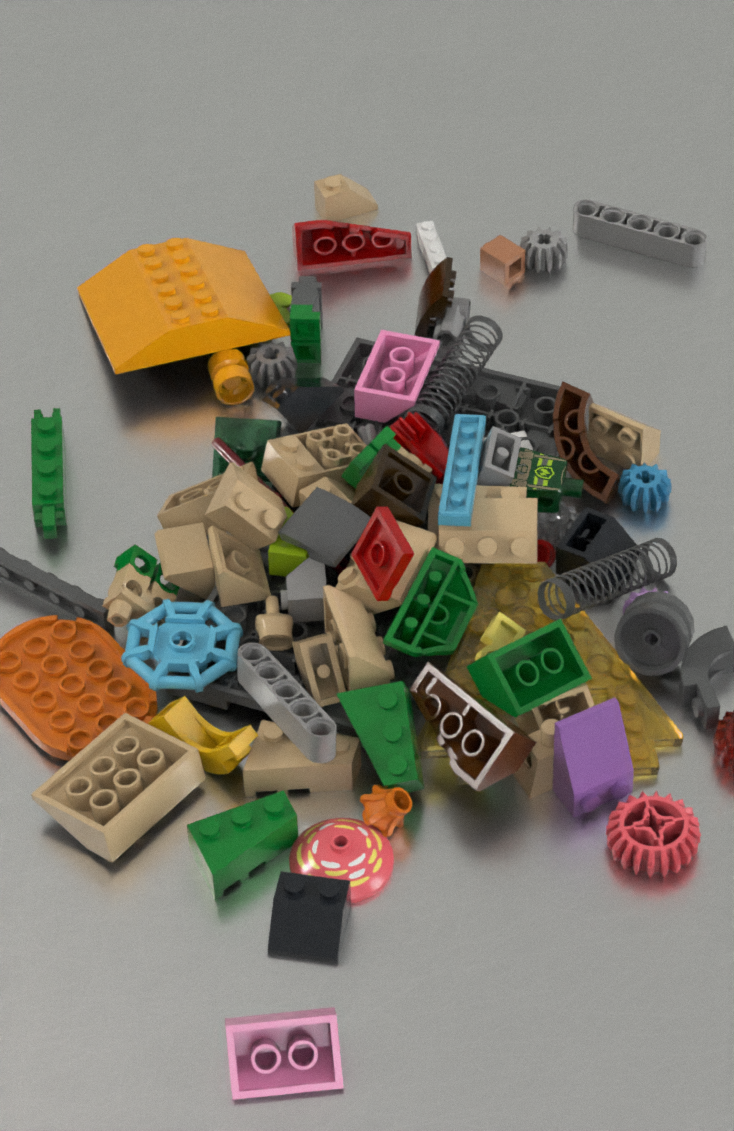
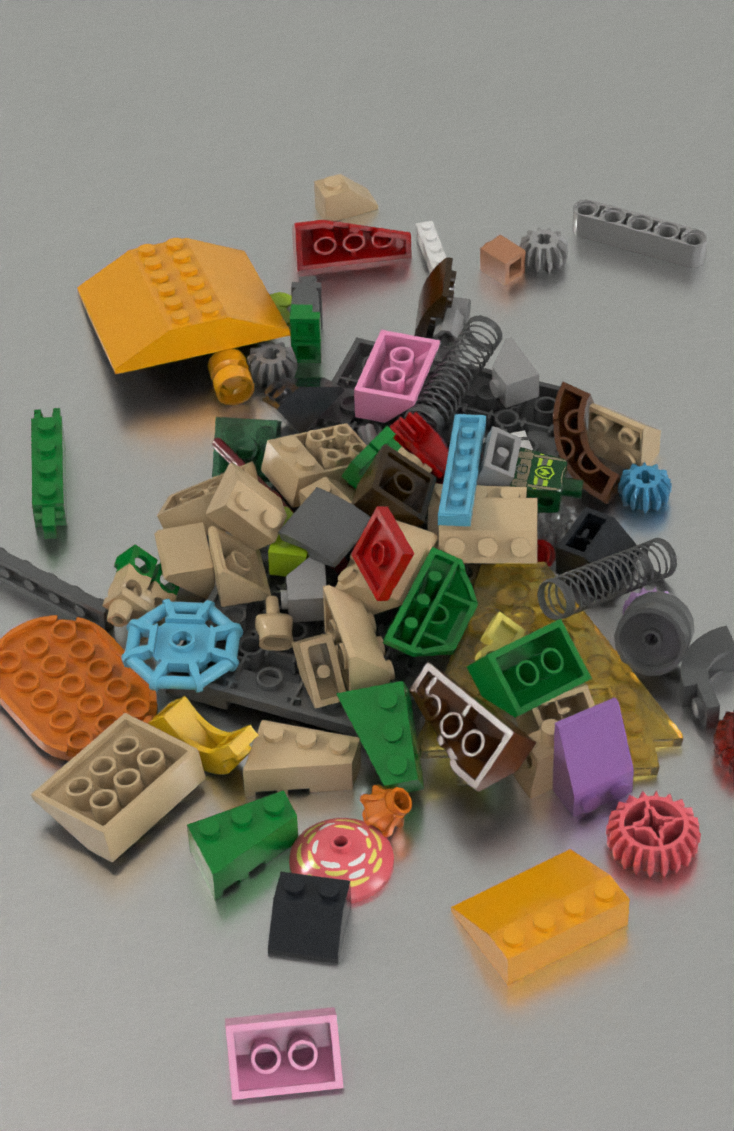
(286, 703): light grey beam -> none
(513, 376): none -> light grey slope
(543, 914): none -> light orange slope

